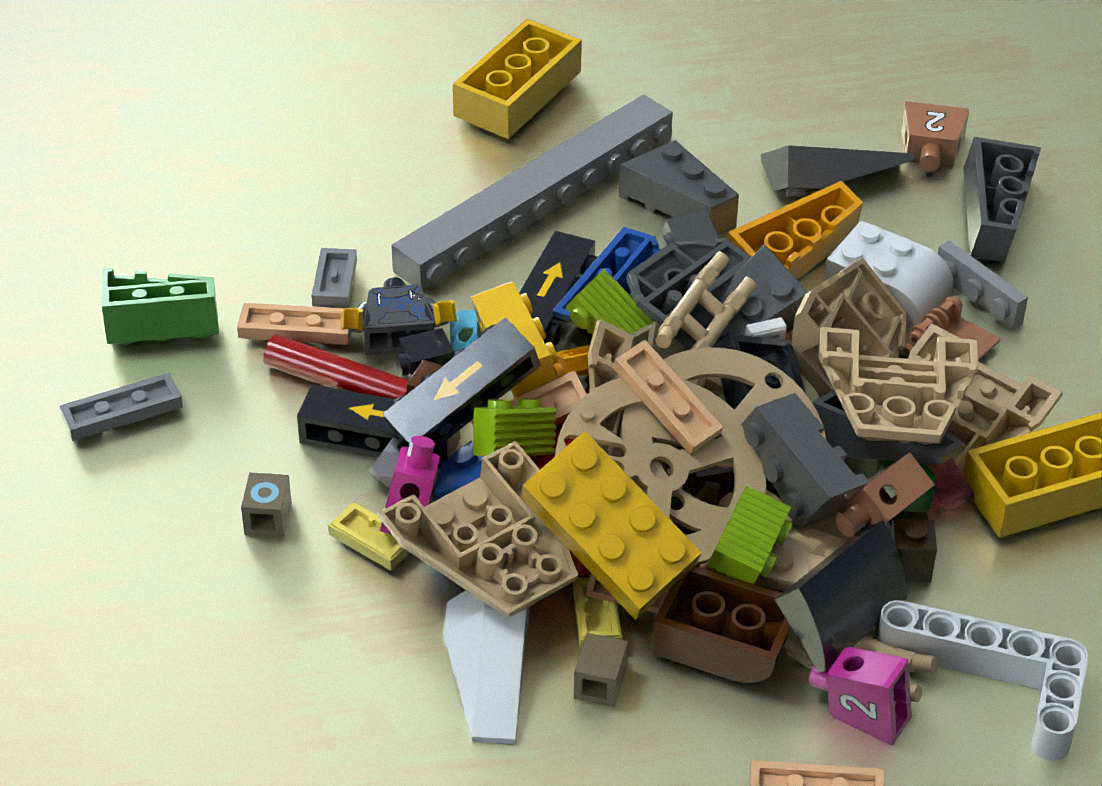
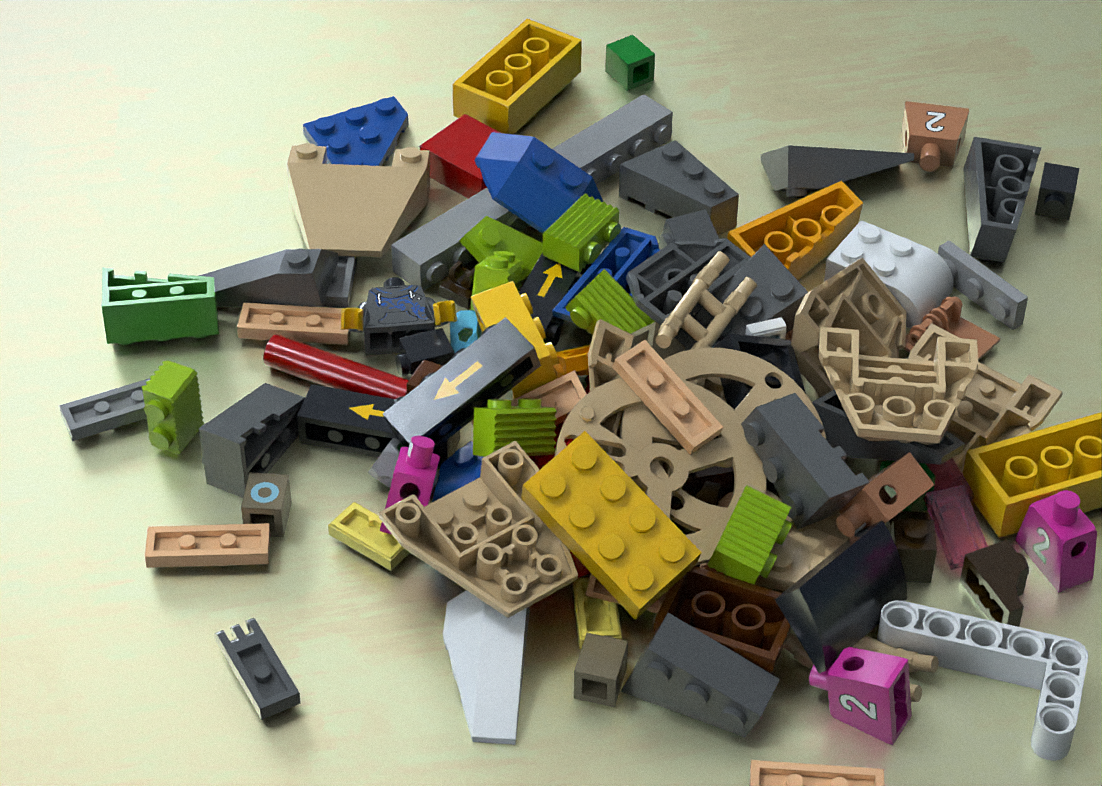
(172, 406): none -> lime brick
(207, 545): none -> light nougat plate
(249, 437): none -> dark grey wedge
(258, 669): none -> dark grey hinge
(279, 278): none -> dark grey wedge
(356, 206): none -> tan wedge
(360, 134): none -> blue plate
(454, 155): none -> red brick
(458, 285): none -> dark brown tile
(493, 236): none -> lime wing
(496, 271): none -> lime brick
(532, 178): none -> blue wedge
(581, 233): none -> lime brick
(630, 62): none -> green brick
(700, 678): none -> dark grey wedge
(955, 523): none -> clear pink tile
(995, 580): none -> dark brown arch
(1057, 191): none -> black brick
(1059, 540): none -> dark pink torso

